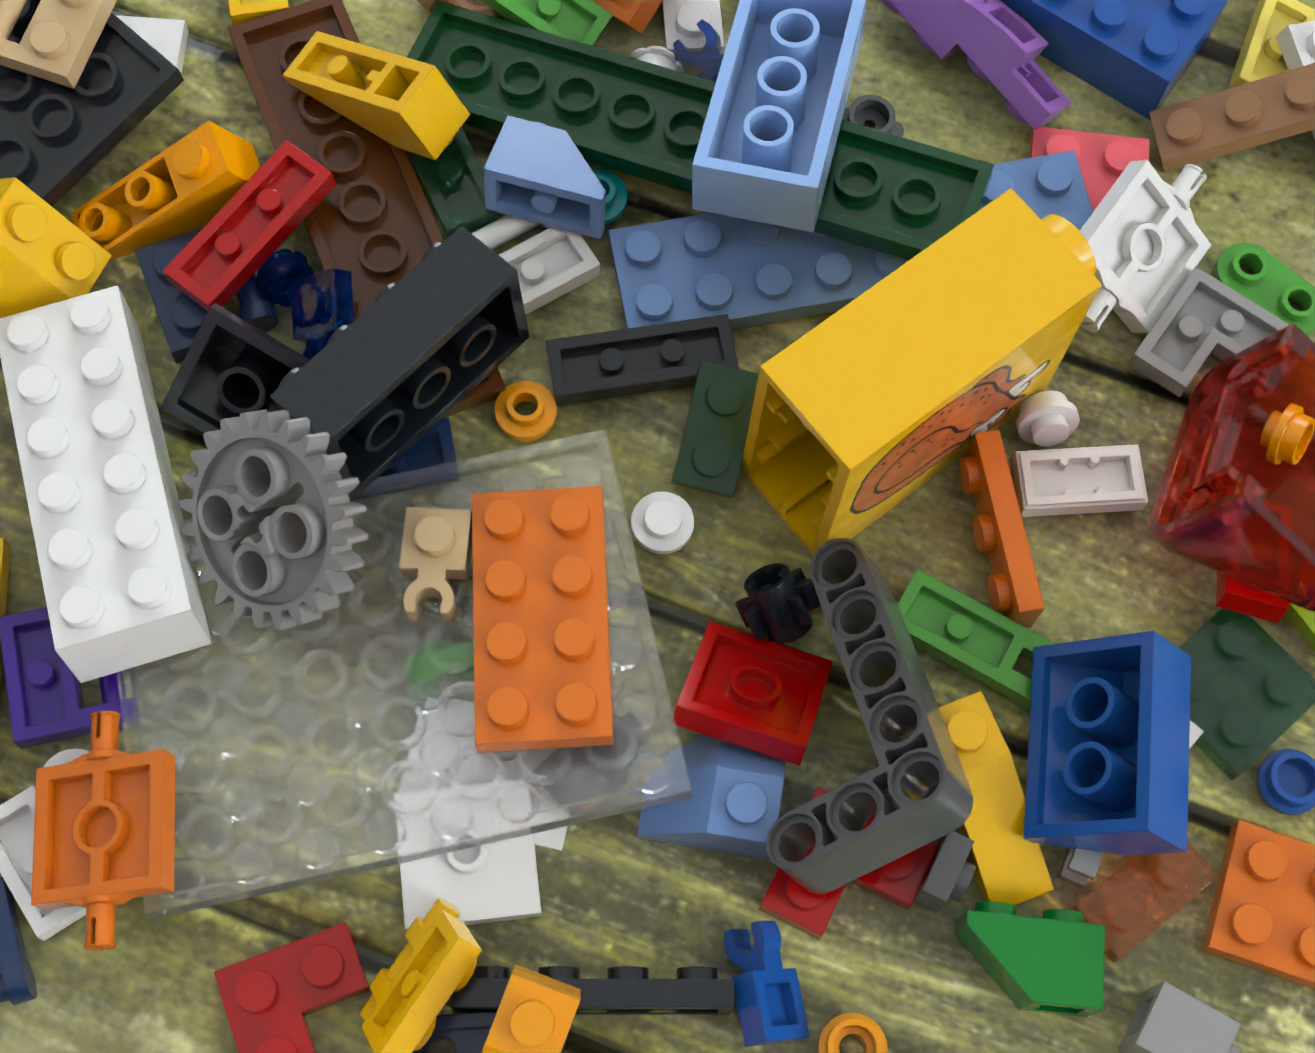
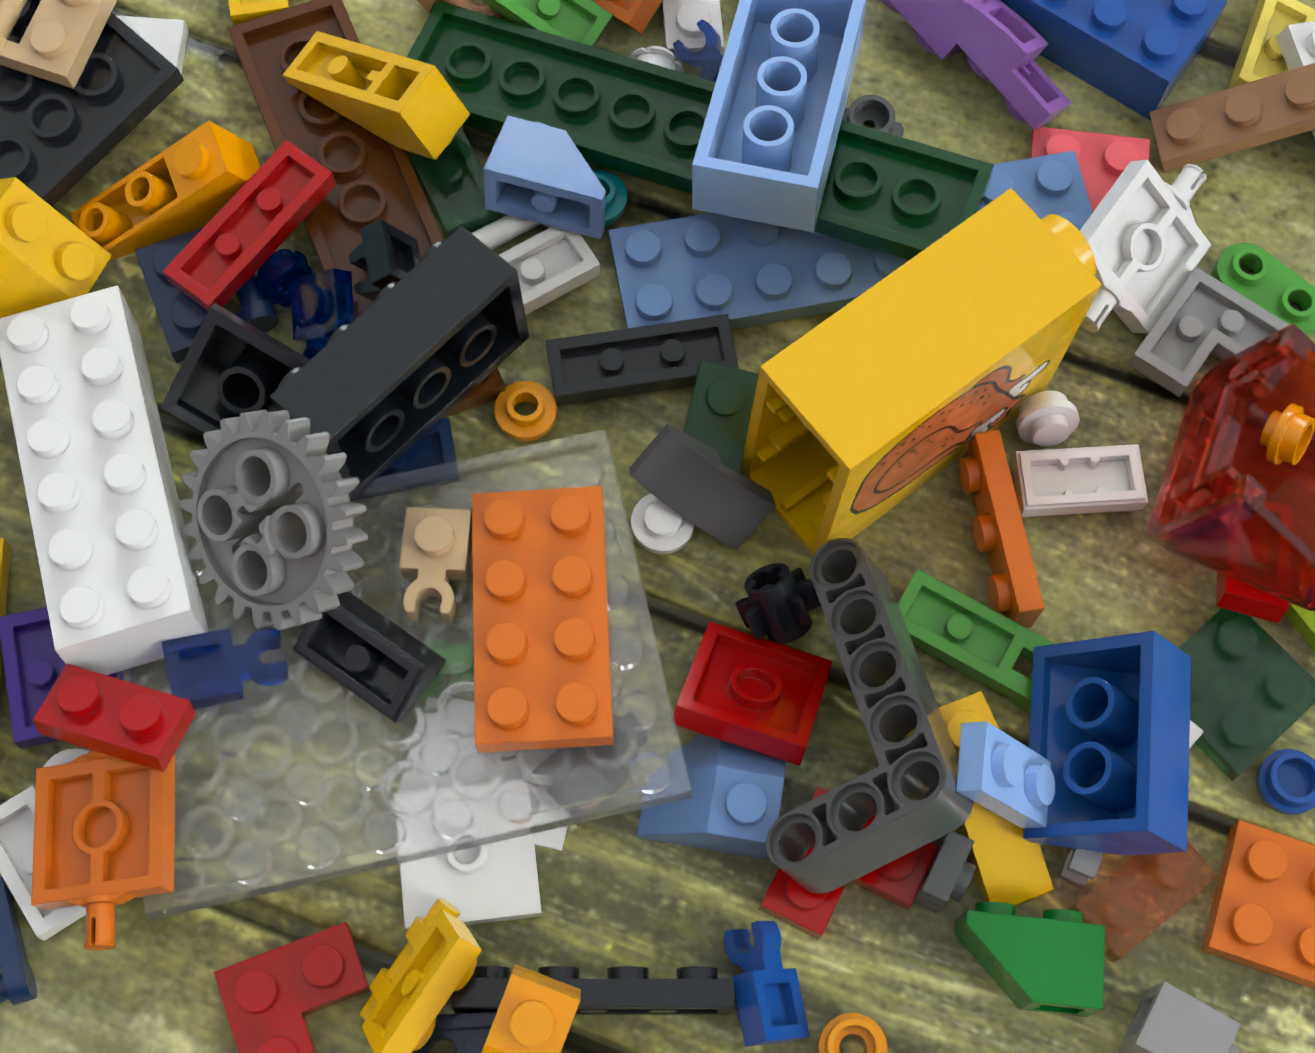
(114, 717): none -> red plate
(212, 670): none -> clear blue plate
(370, 656): none -> black slope
(386, 255): none -> black tile
(701, 489): none -> dark grey slope
(1004, 775): none -> light blue plate

